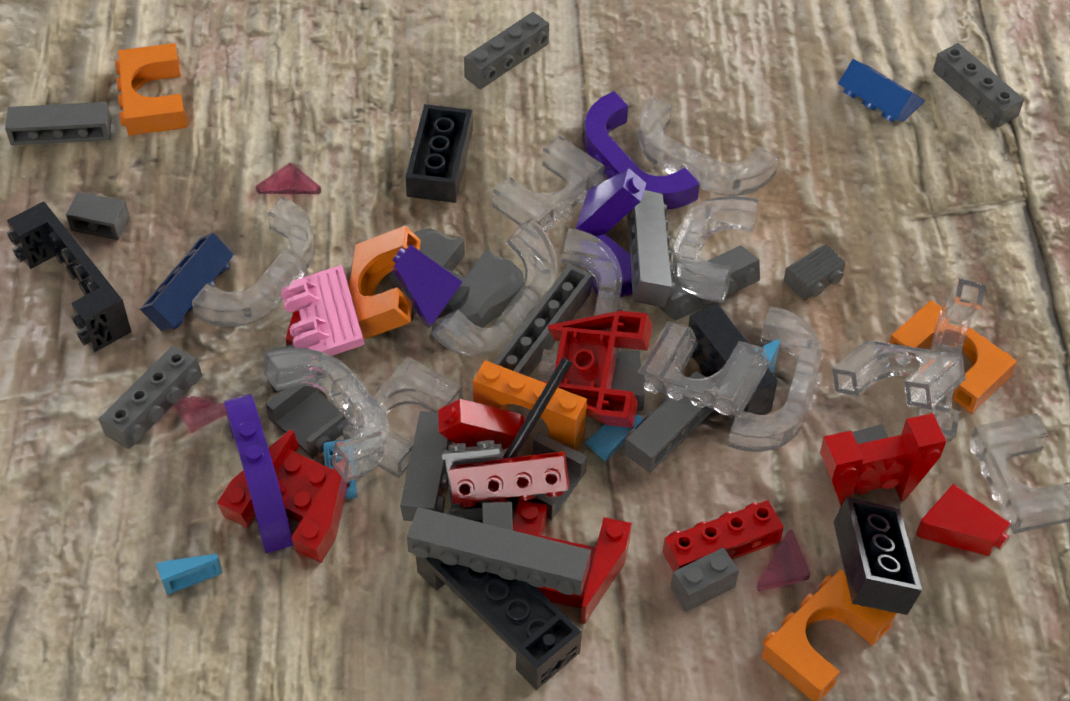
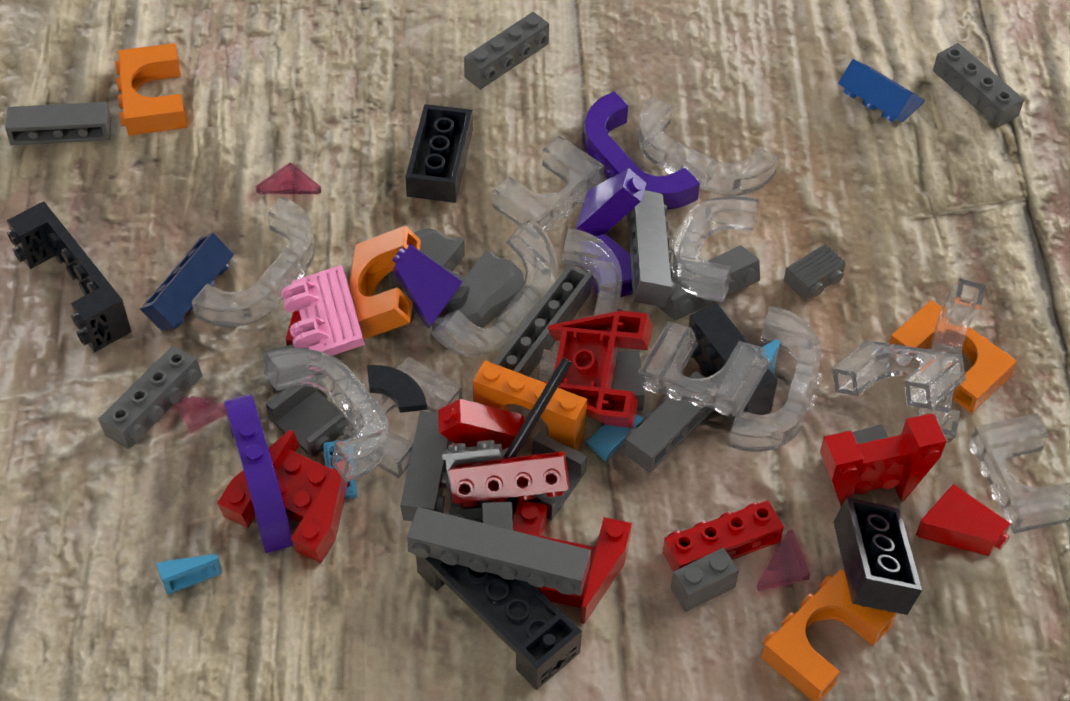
(98, 215): dark grey brick -> none
(397, 386): none -> black tile

